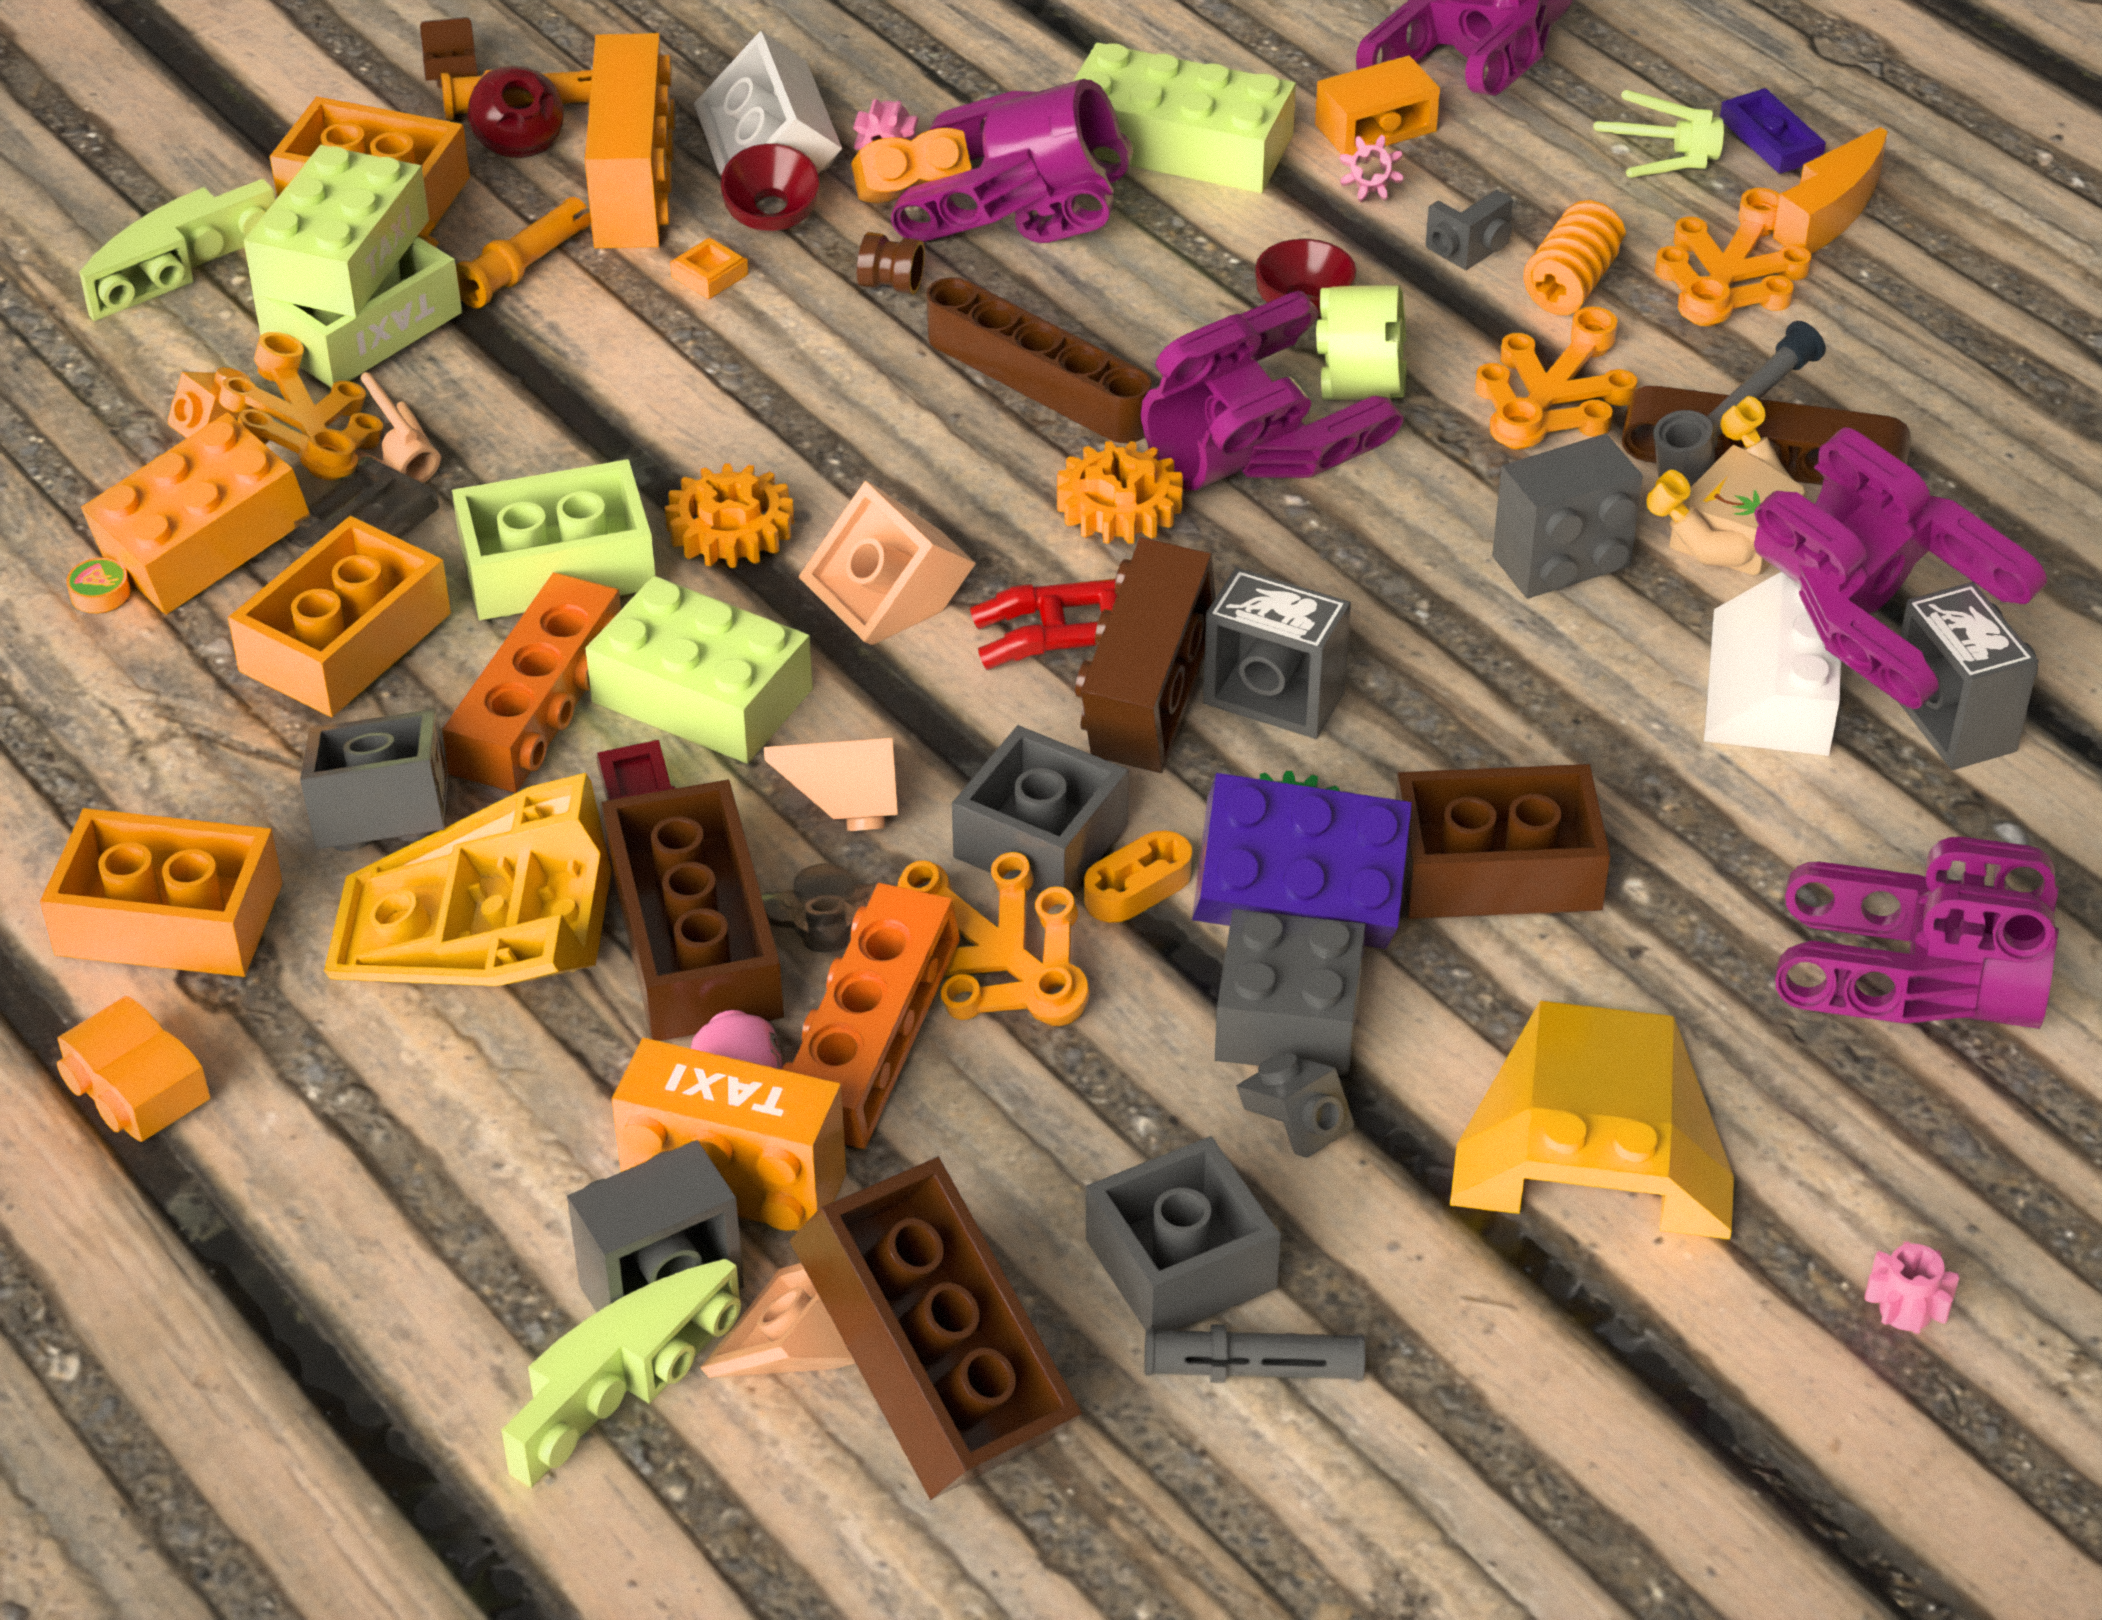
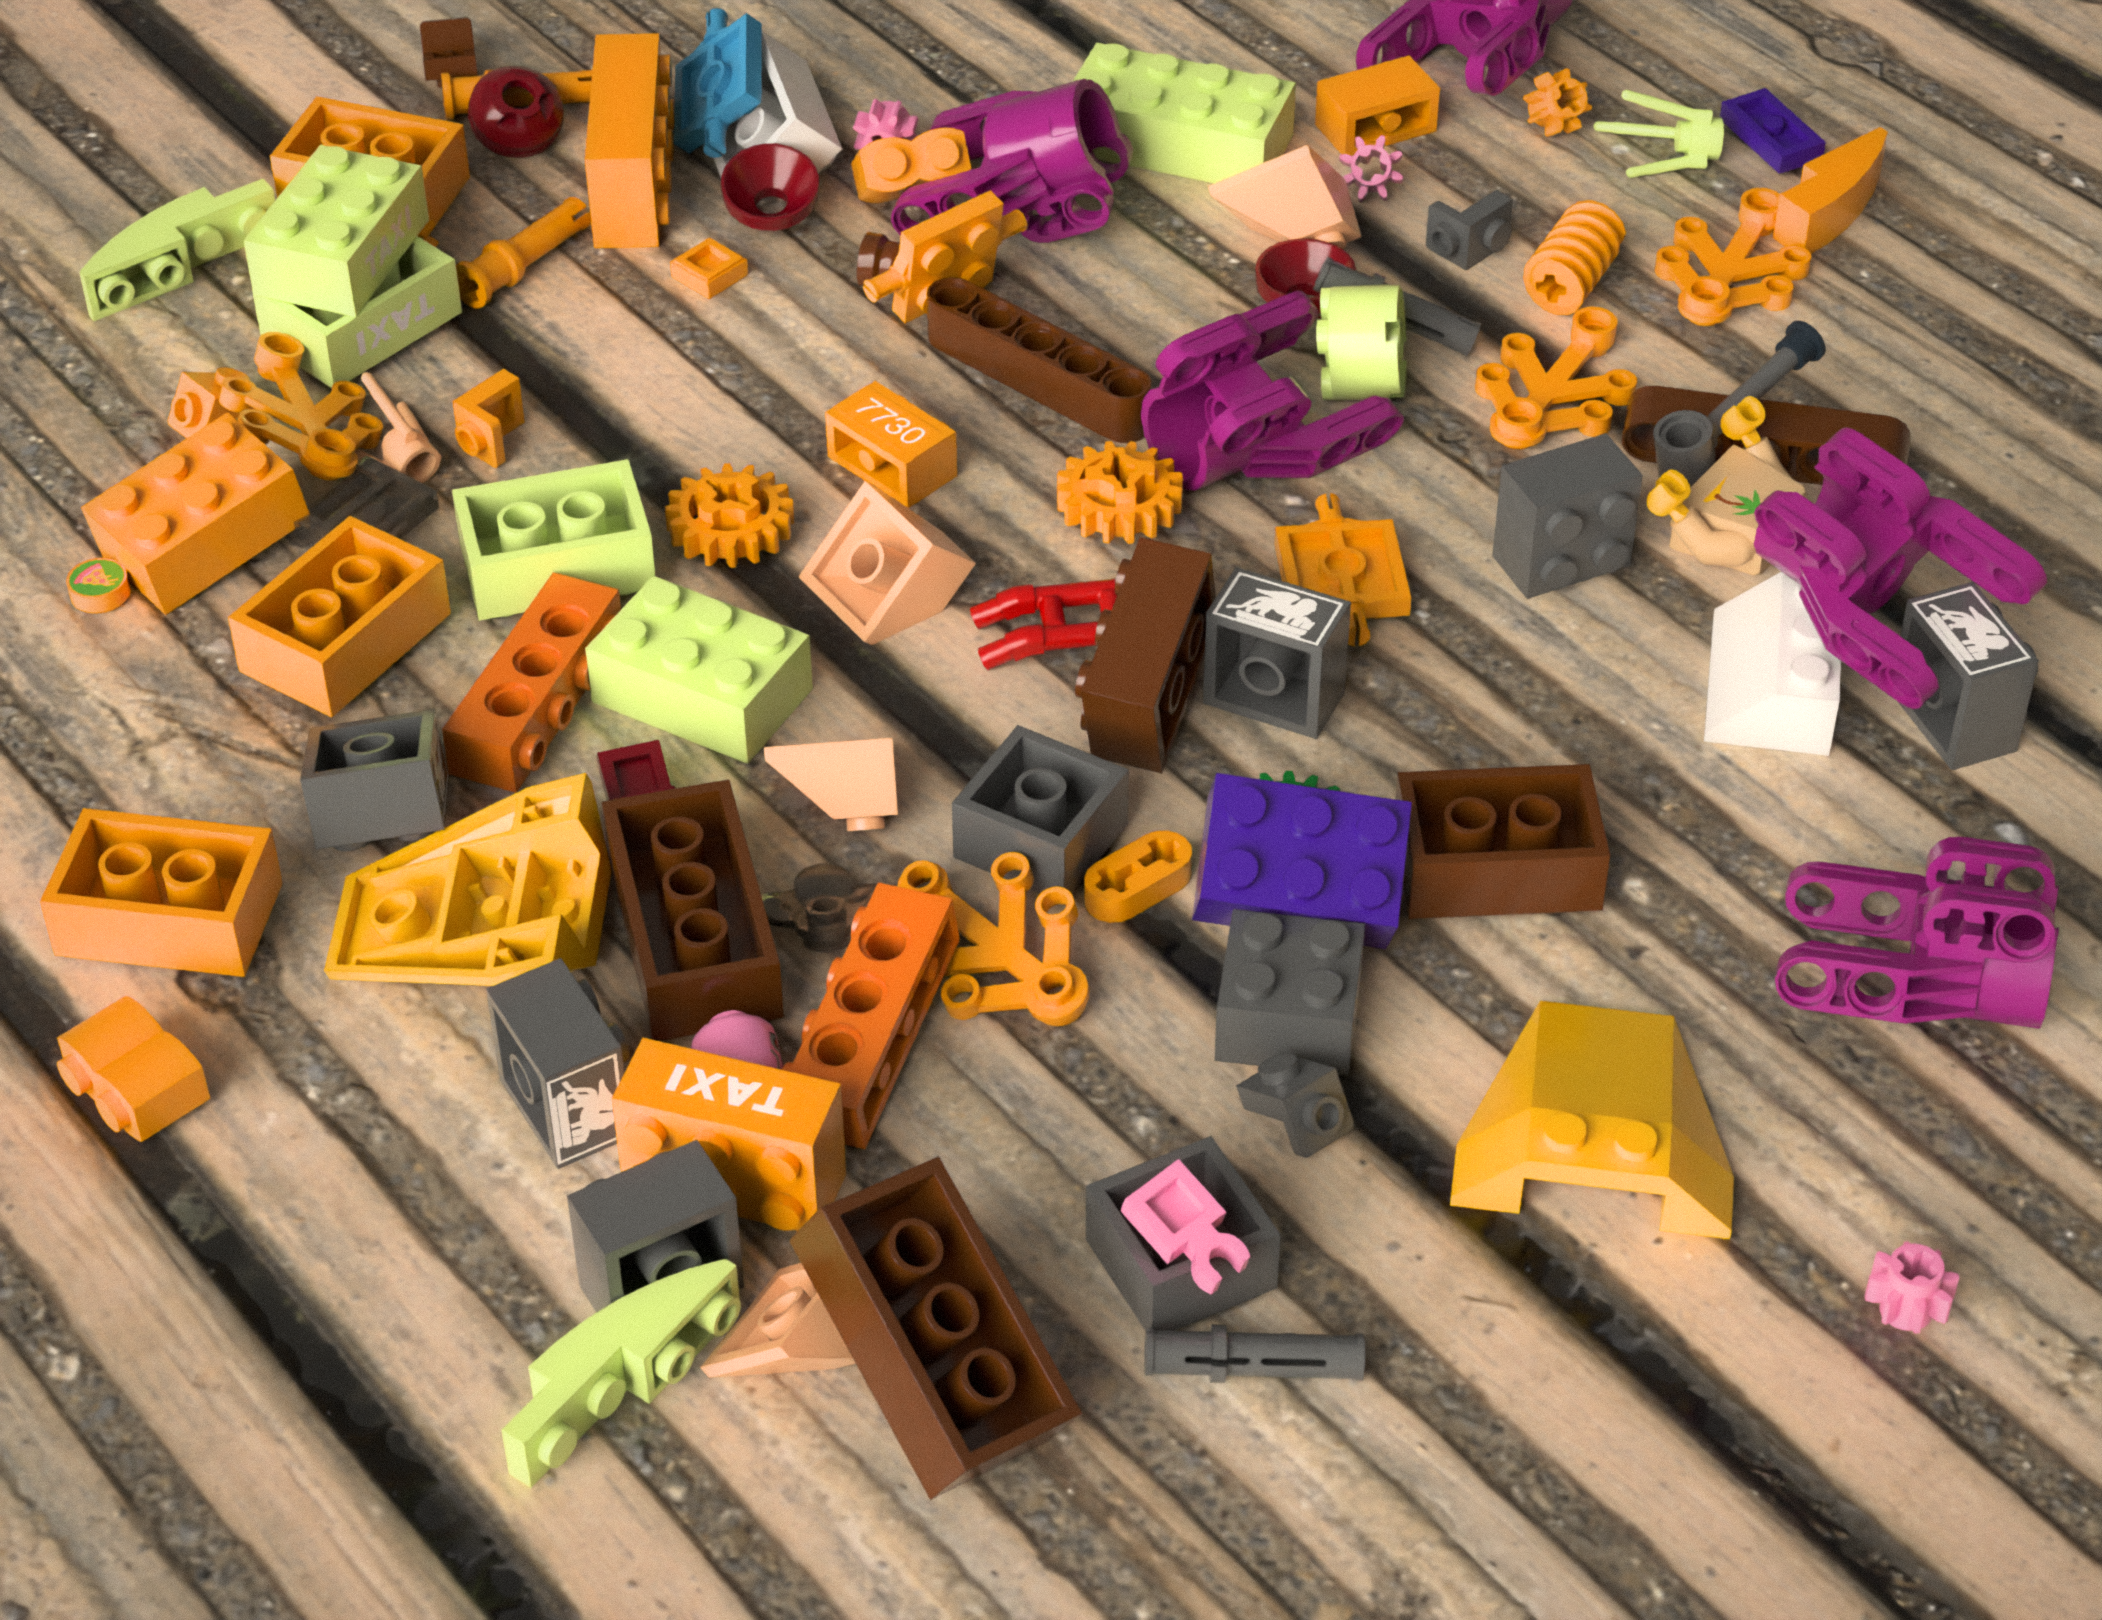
(487, 415): none -> light orange bracket
(558, 1059): none -> dark grey brick
(718, 83): none -> dark azure plate
(891, 443): none -> light orange brick
(948, 245): none -> light orange plate
(1180, 1218): none -> bright pink plate
(1291, 199): none -> light nougat slope
(1347, 561): none -> light orange plate
(1420, 315): none -> dark grey pin
(1557, 102): none -> light orange gear

